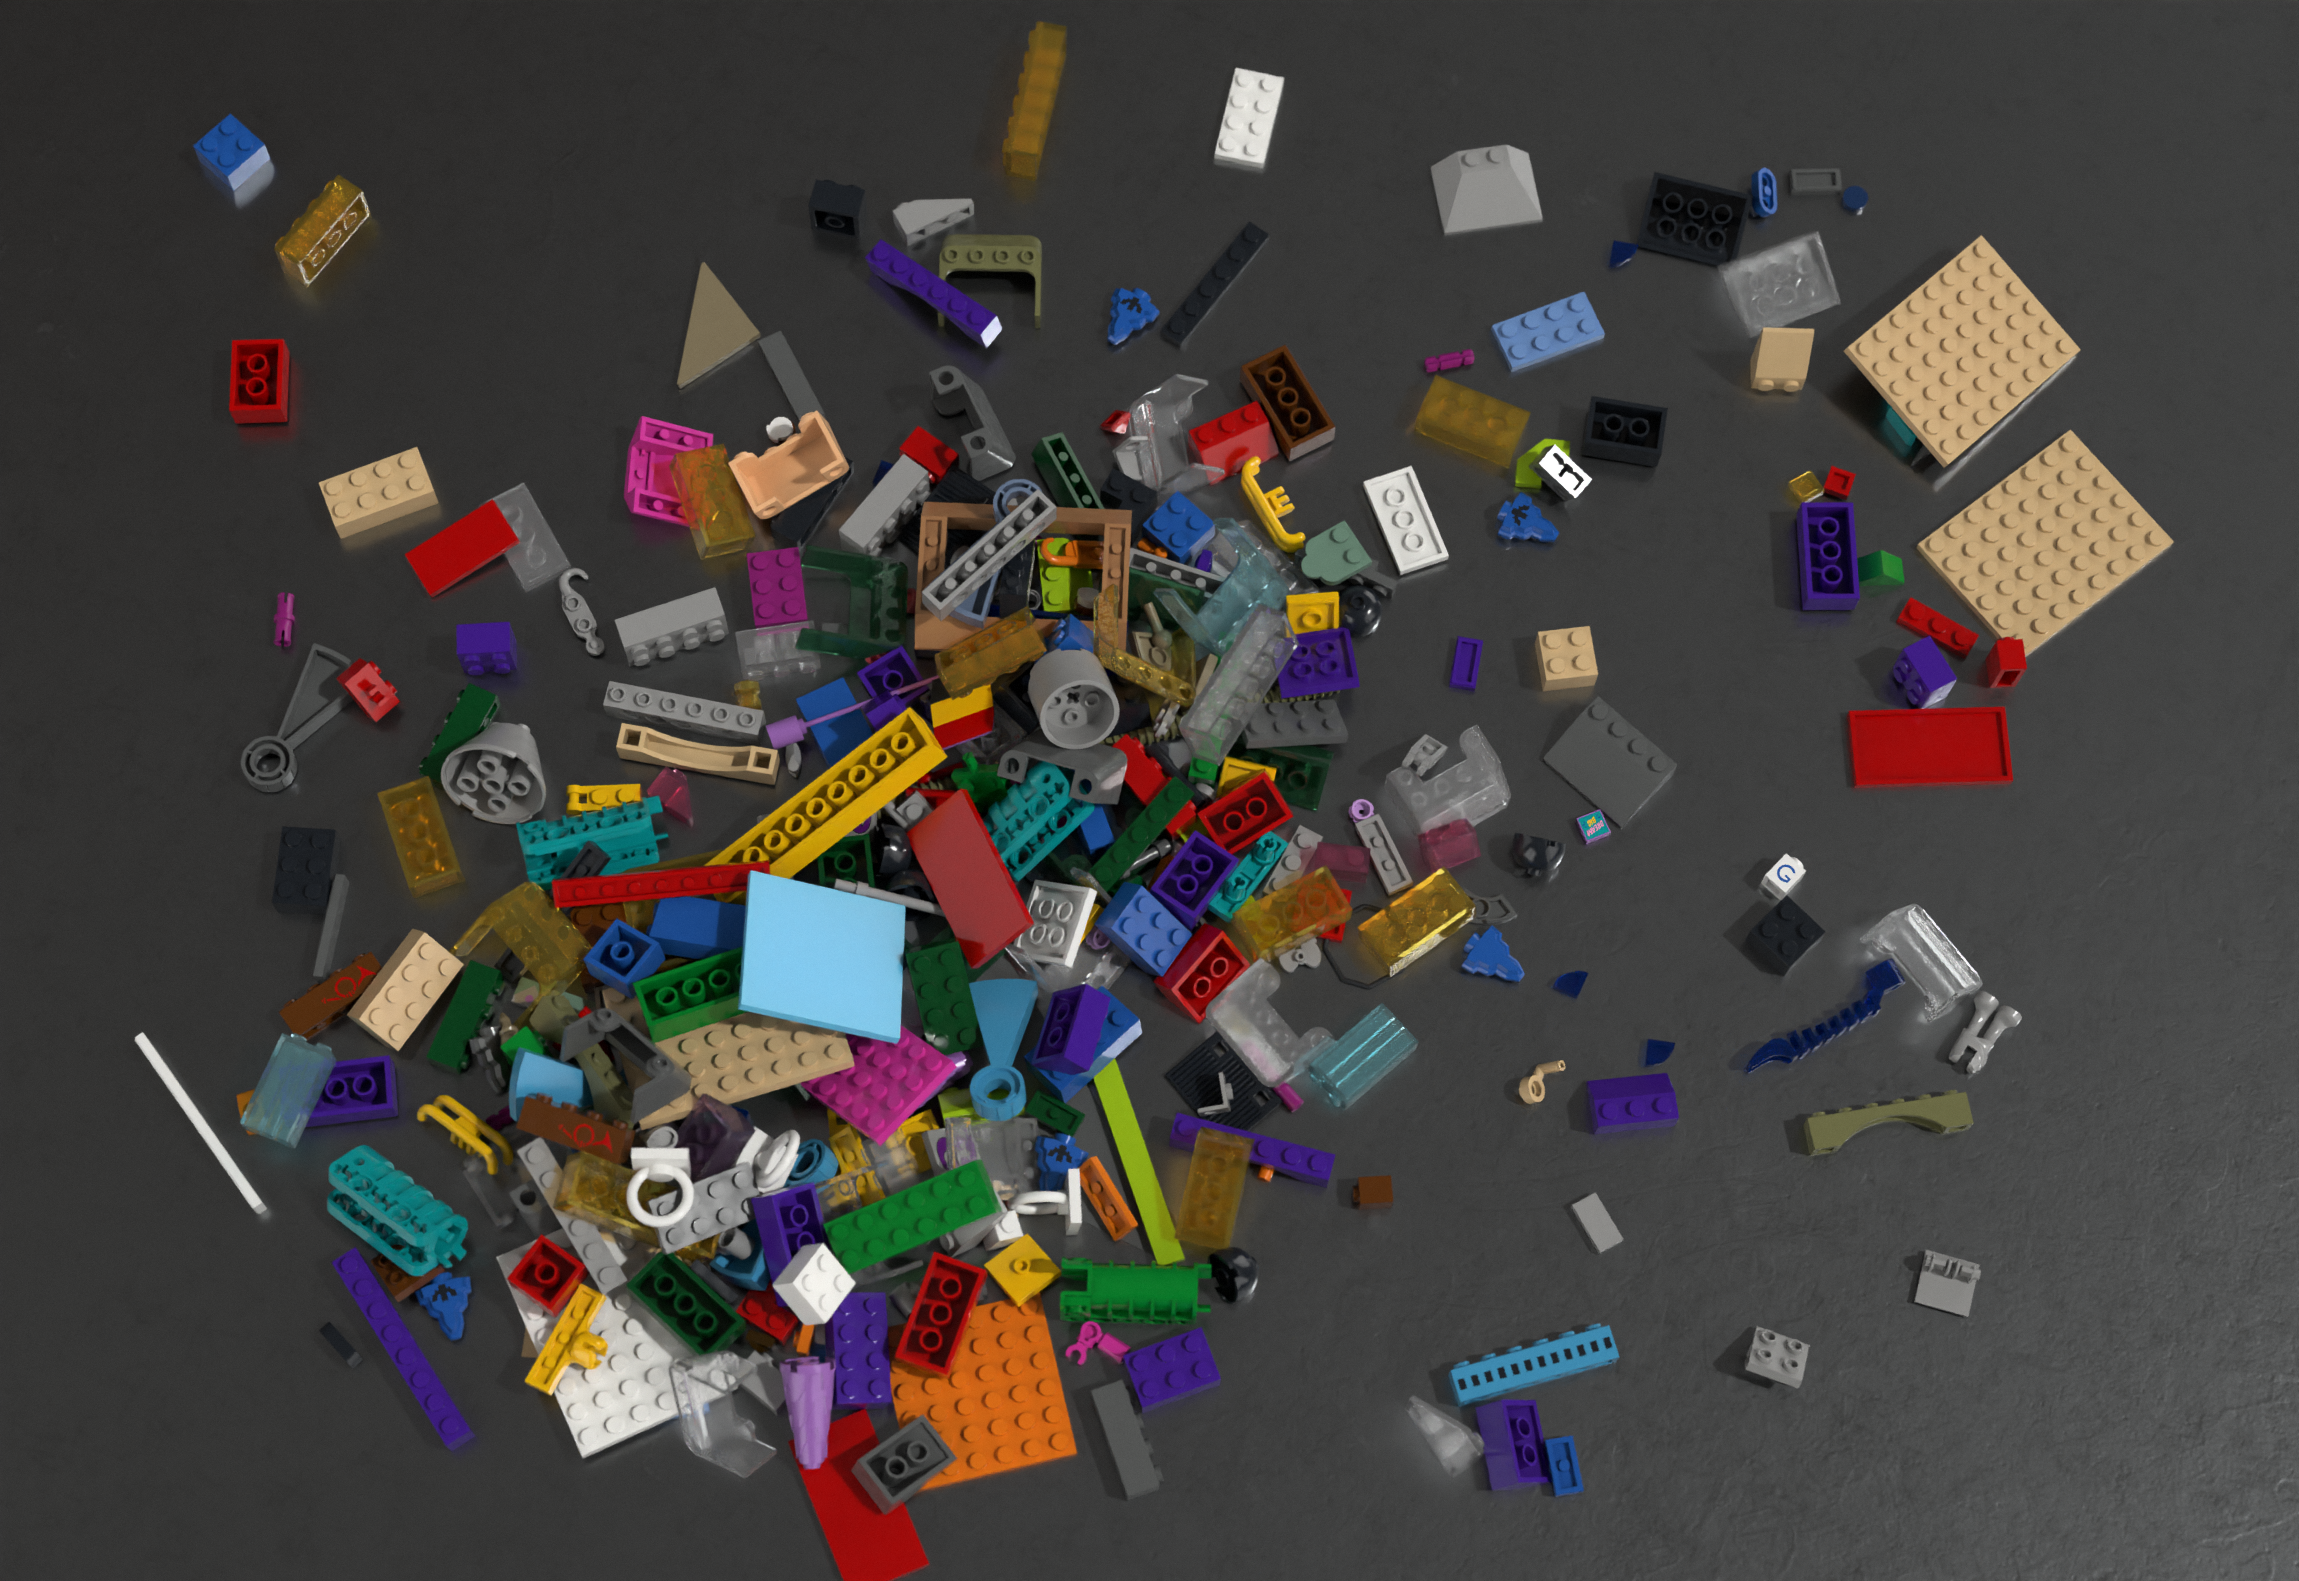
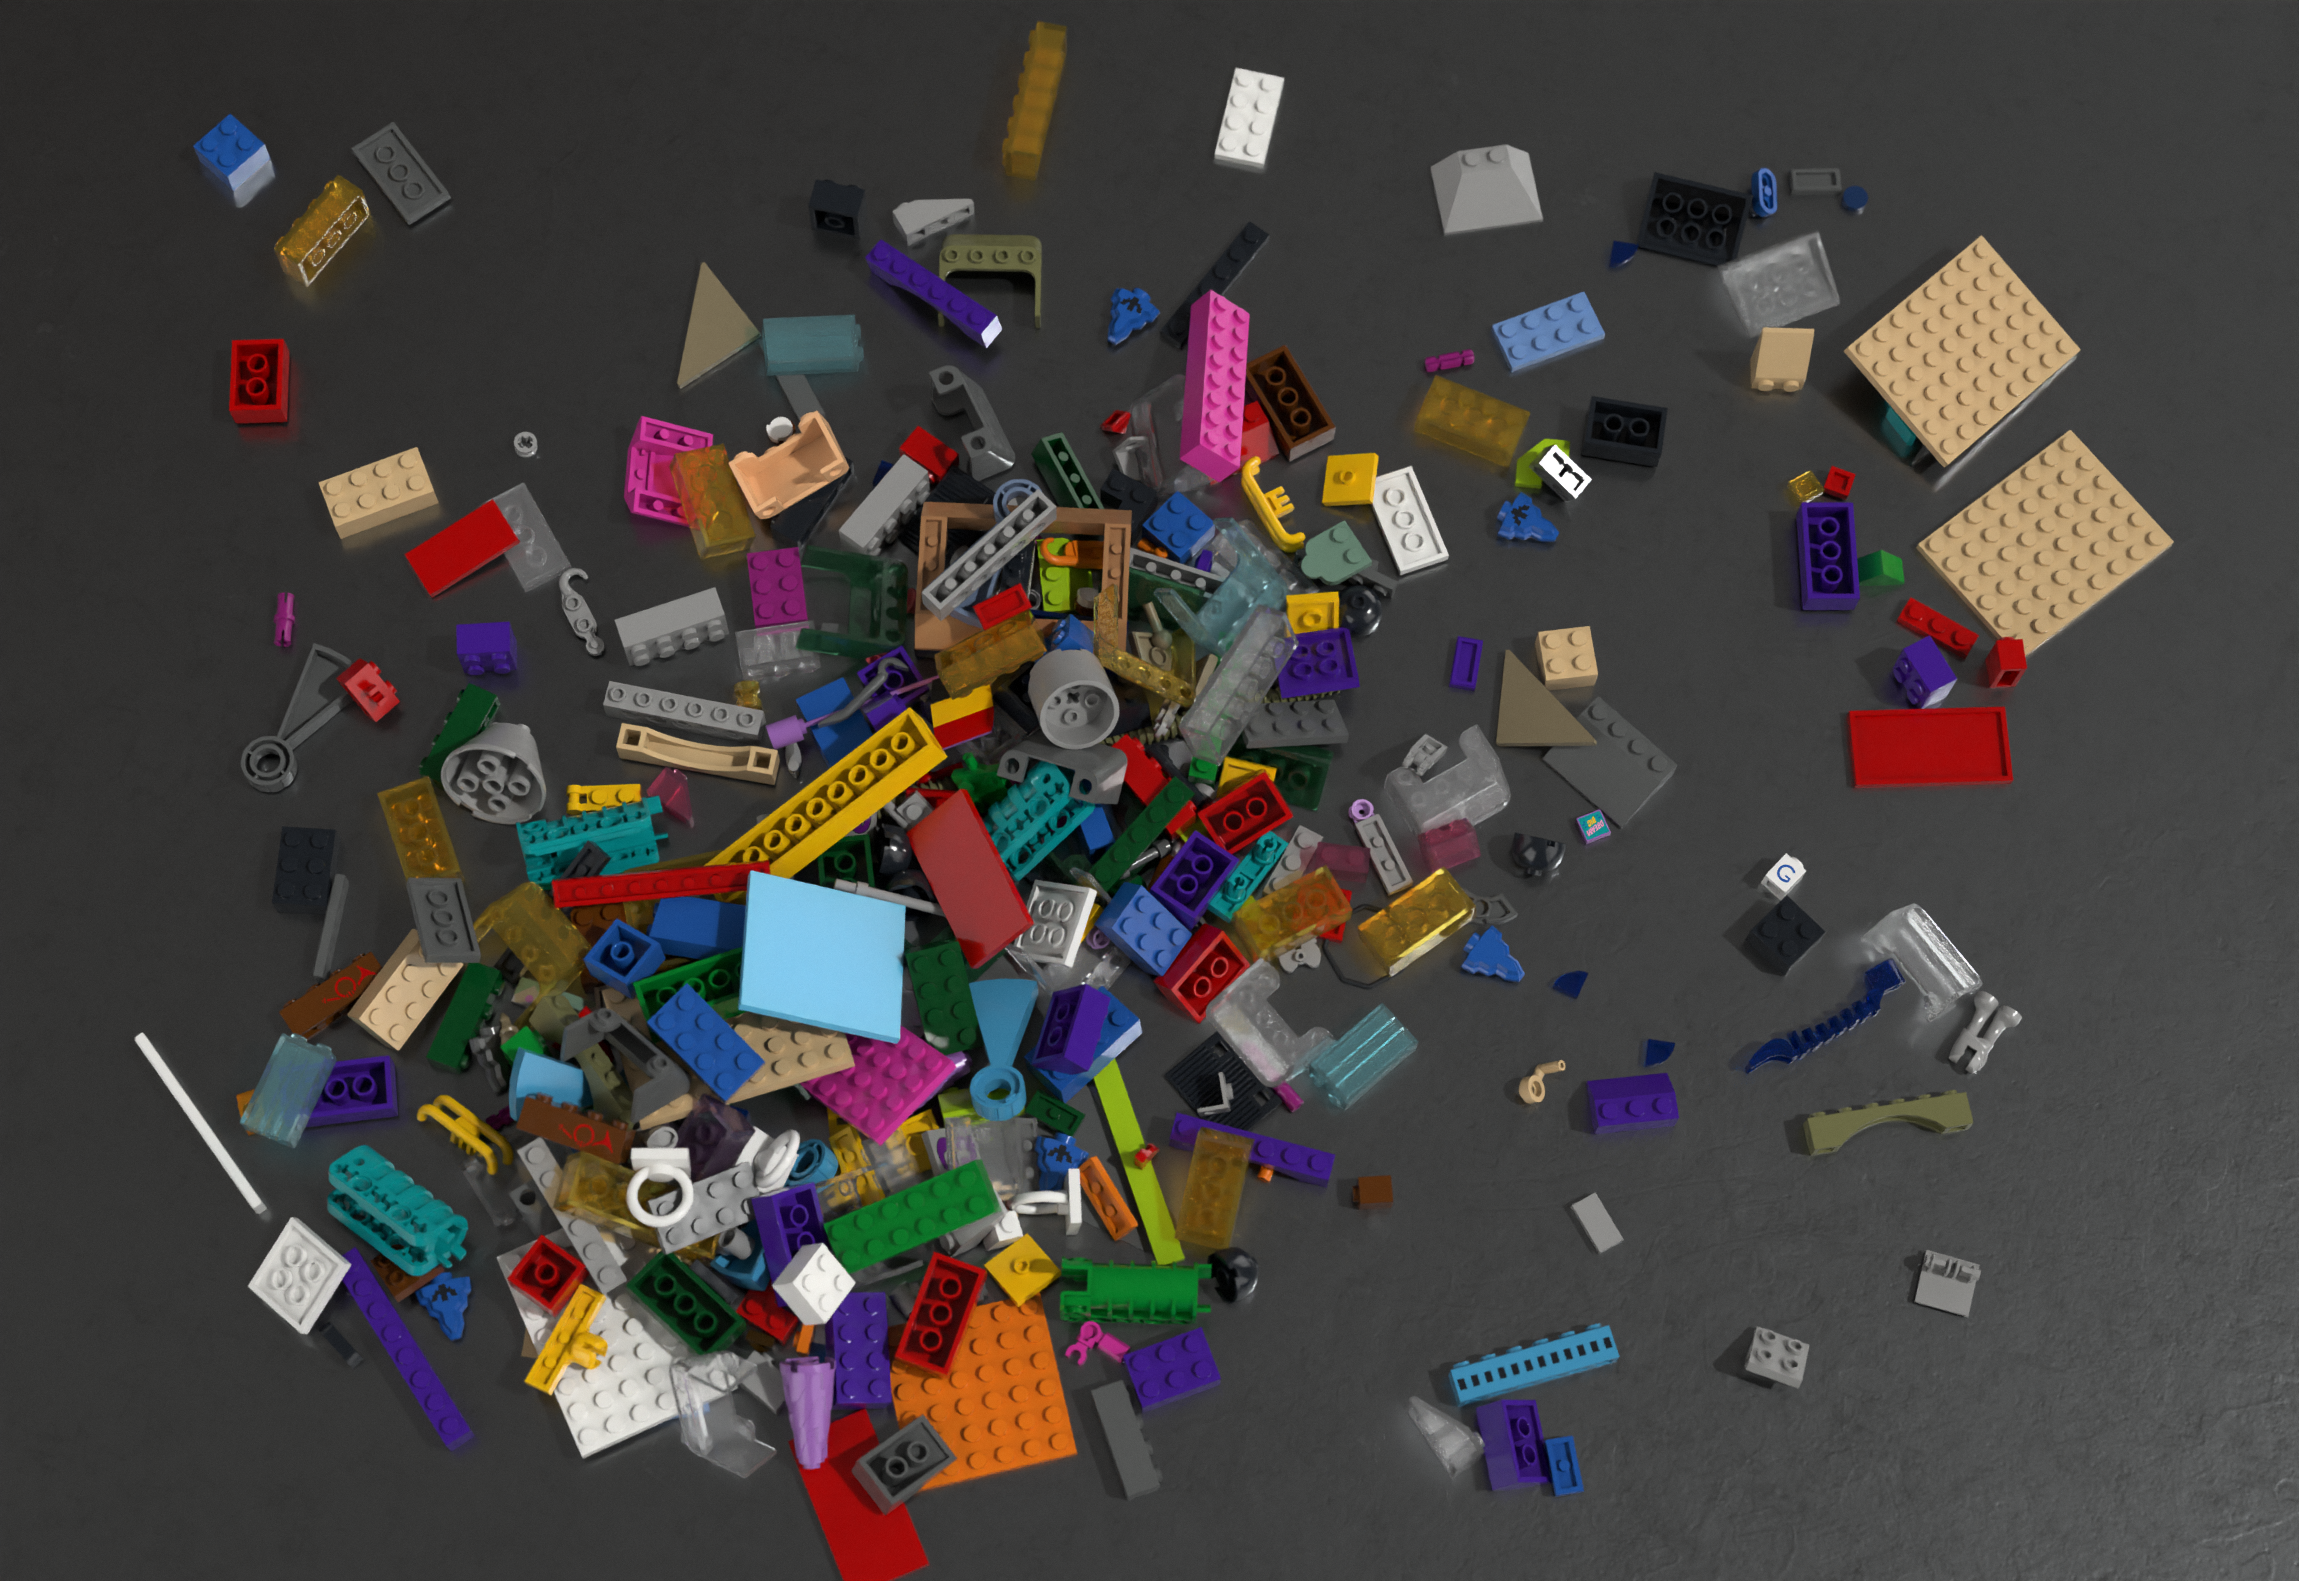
(299, 1275): none -> white plate
(401, 173): none -> dark grey plate
(443, 920): none -> dark grey plate
(524, 451): none -> light grey bush
(705, 1043): none -> blue brick
(811, 345): none -> clear light blue brick
(866, 693): none -> dark grey piece
(1002, 607): none -> red tile
(1145, 1155): none -> red tile
(1215, 386): none -> dark pink brick
(1350, 479): none -> yellow plate
(1532, 714): none -> dark tan tile

